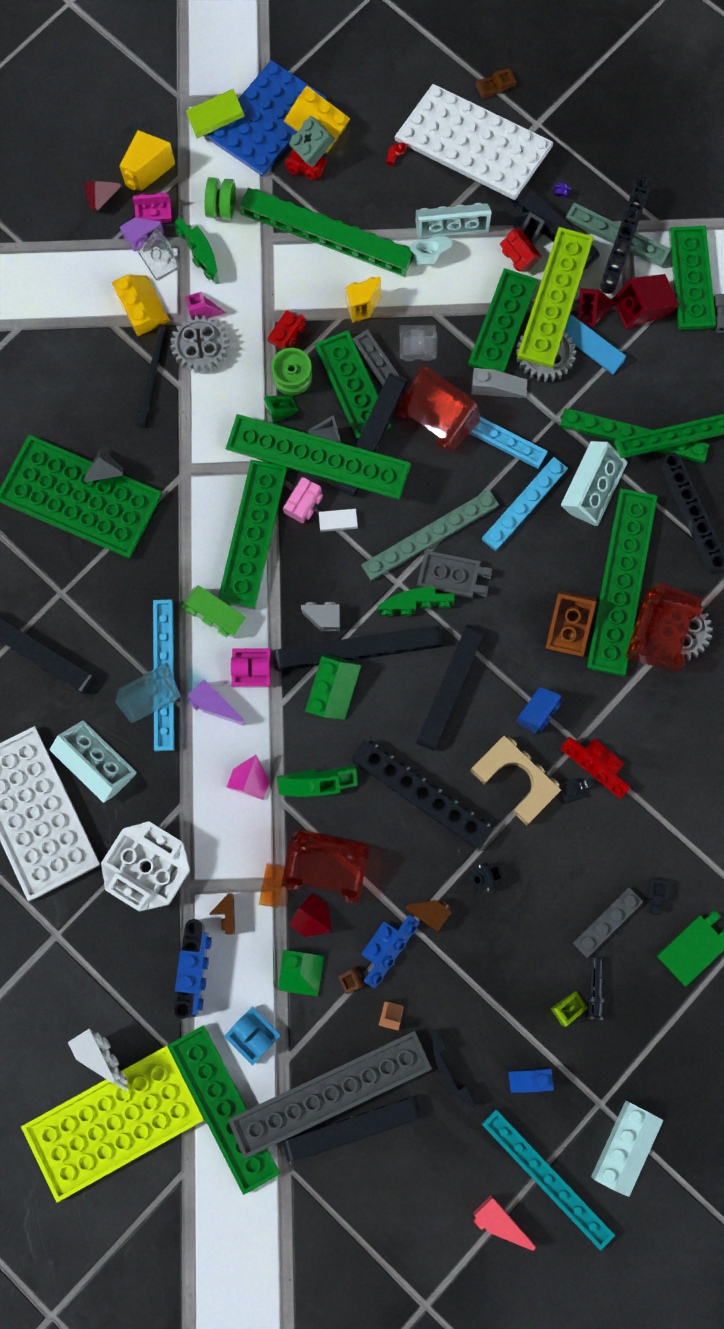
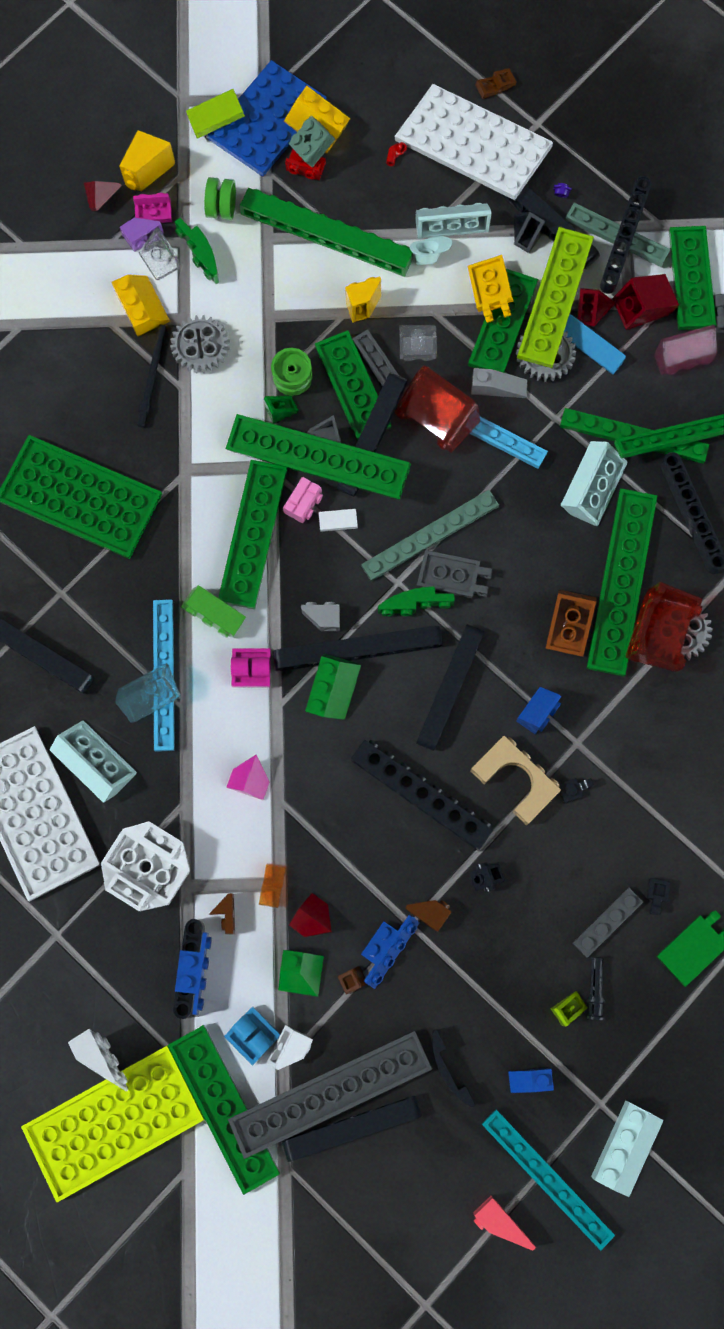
(103, 467): dark grey slope -> none
(200, 306): dark pink slope -> none
(210, 702): medium lavender slope -> none
(286, 330): red bracket -> none
(289, 1048): none -> white slope
(315, 783): green slope -> none
(326, 864): clear red windscreen -> none
(391, 1015): nougat panel -> none
(491, 286): none -> yellow tile
(520, 250): red brick -> none
(524, 504): medium azure plate -> none
(599, 763): red bracket -> none
(686, 350): none -> clear pink slope

